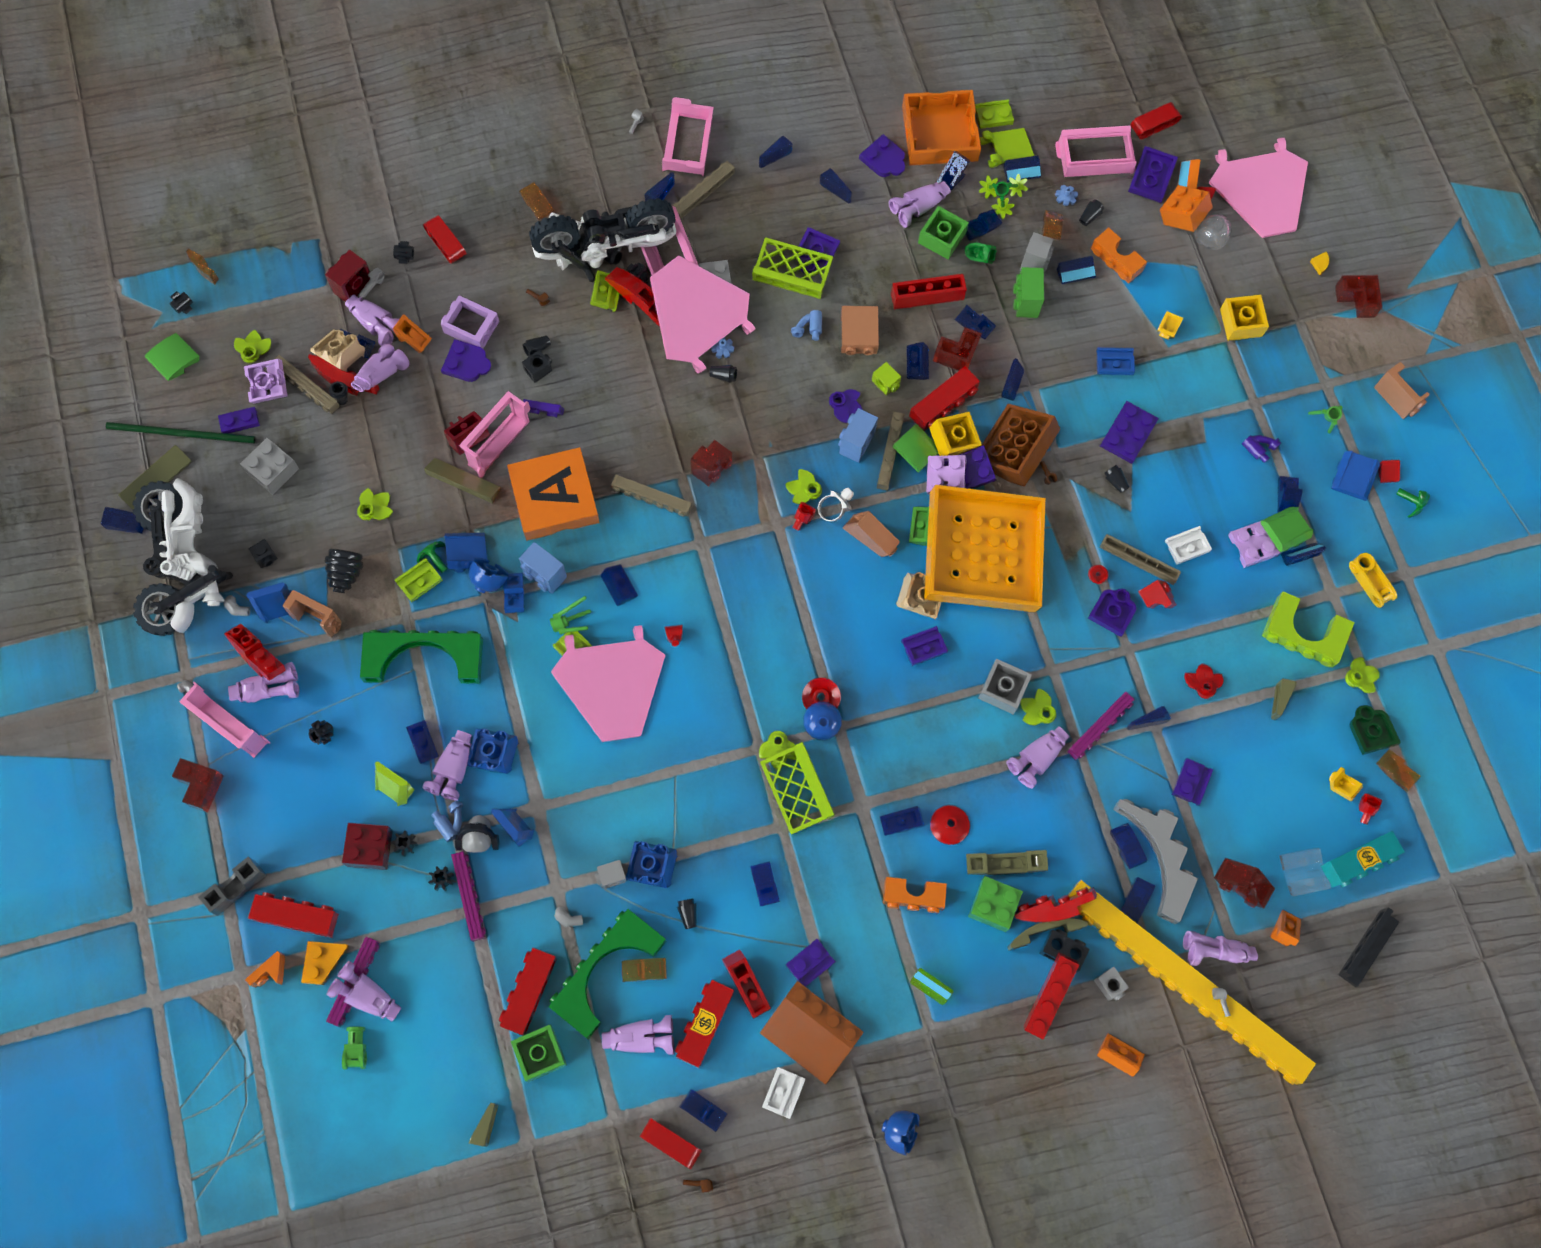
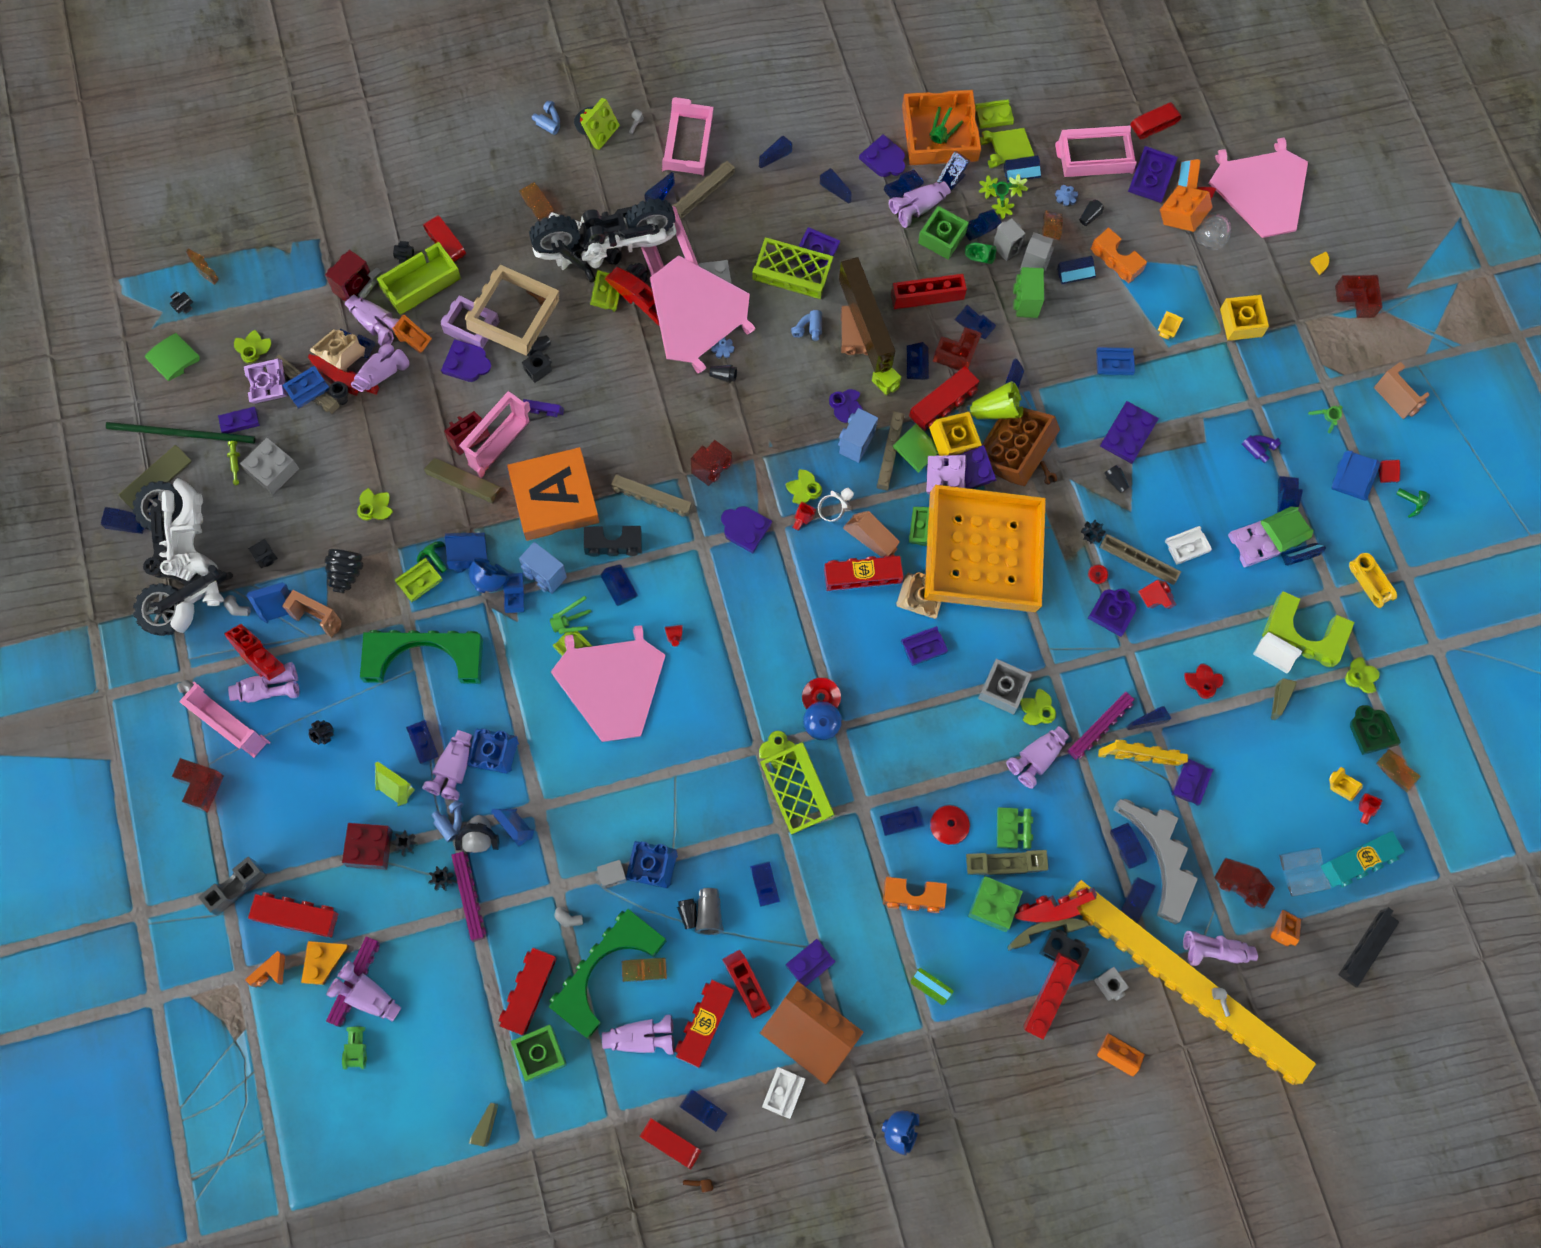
(233, 455): none -> lime piece
(306, 387): none -> blue plate
(417, 280): none -> lime piece
(500, 336): none -> tan window
(546, 123): none -> medium blue plant
(597, 123): none -> lime plate
(628, 543): none -> black arch
(709, 912): none -> flat silver plant
(745, 527): none -> dark purple plate
(863, 573): none -> red brick
(866, 315): none -> dark brown brick
(905, 183): none -> clear blue slope
(939, 133): none -> green plant
(998, 404): none -> lime cone
(1008, 828): none -> bright green plate
(1009, 239): none -> light grey brick
(1093, 531): none -> black gear
(1122, 750): none -> yellow wing
(1277, 652): none -> white panel

